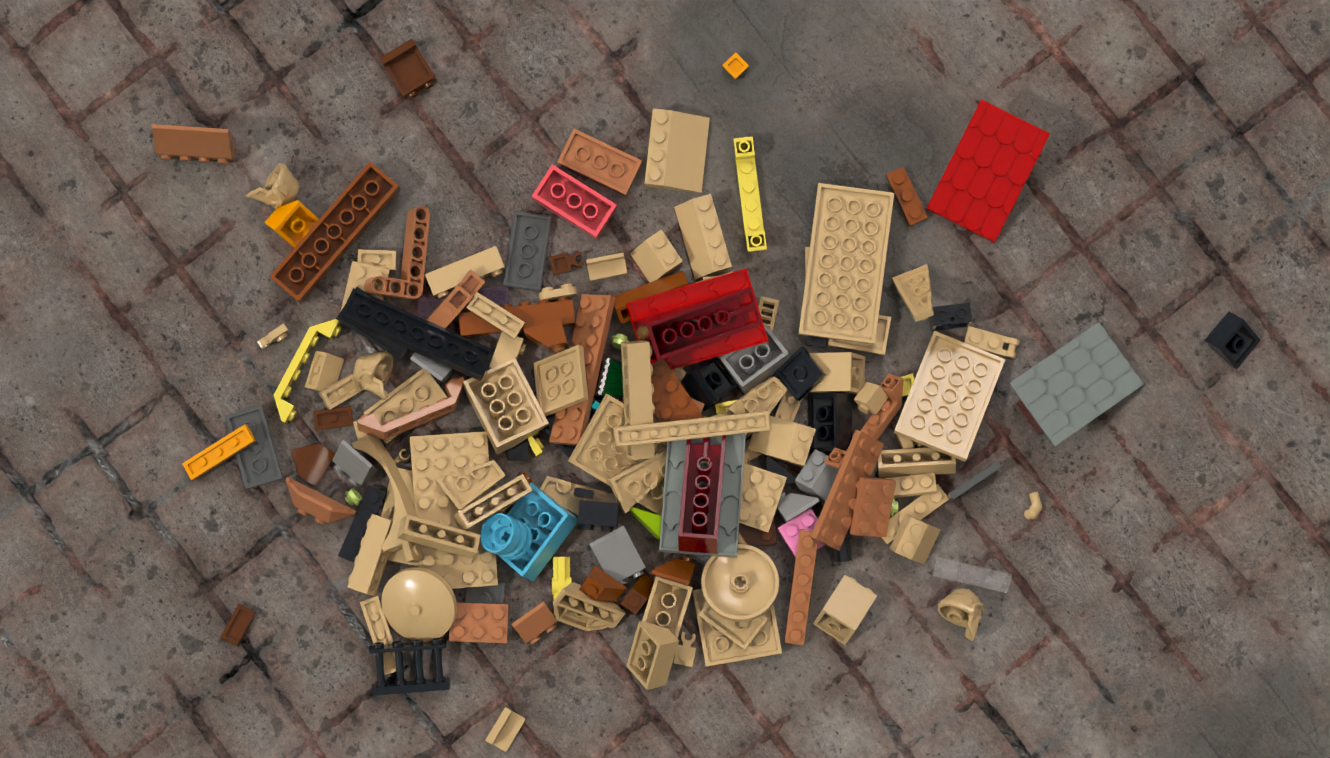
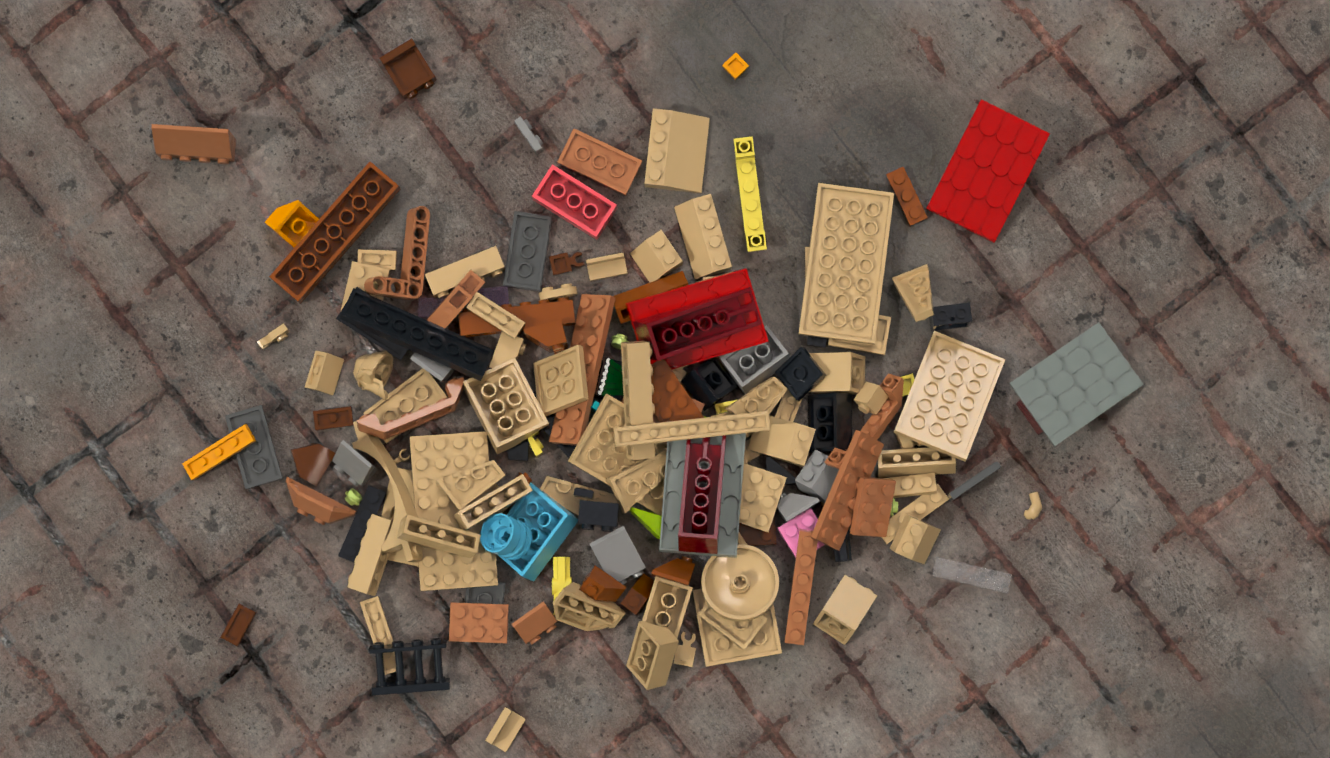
(278, 189): tan head -> none
(329, 330): light yellow slope -> none
(340, 391): tan plate -> none
(419, 604): tan dish -> none
(534, 141): none -> light grey plate
(770, 301): tan slope -> none
(962, 609): tan head -> none
(991, 342): tan plate -> none
(1232, 339): black slope -> none

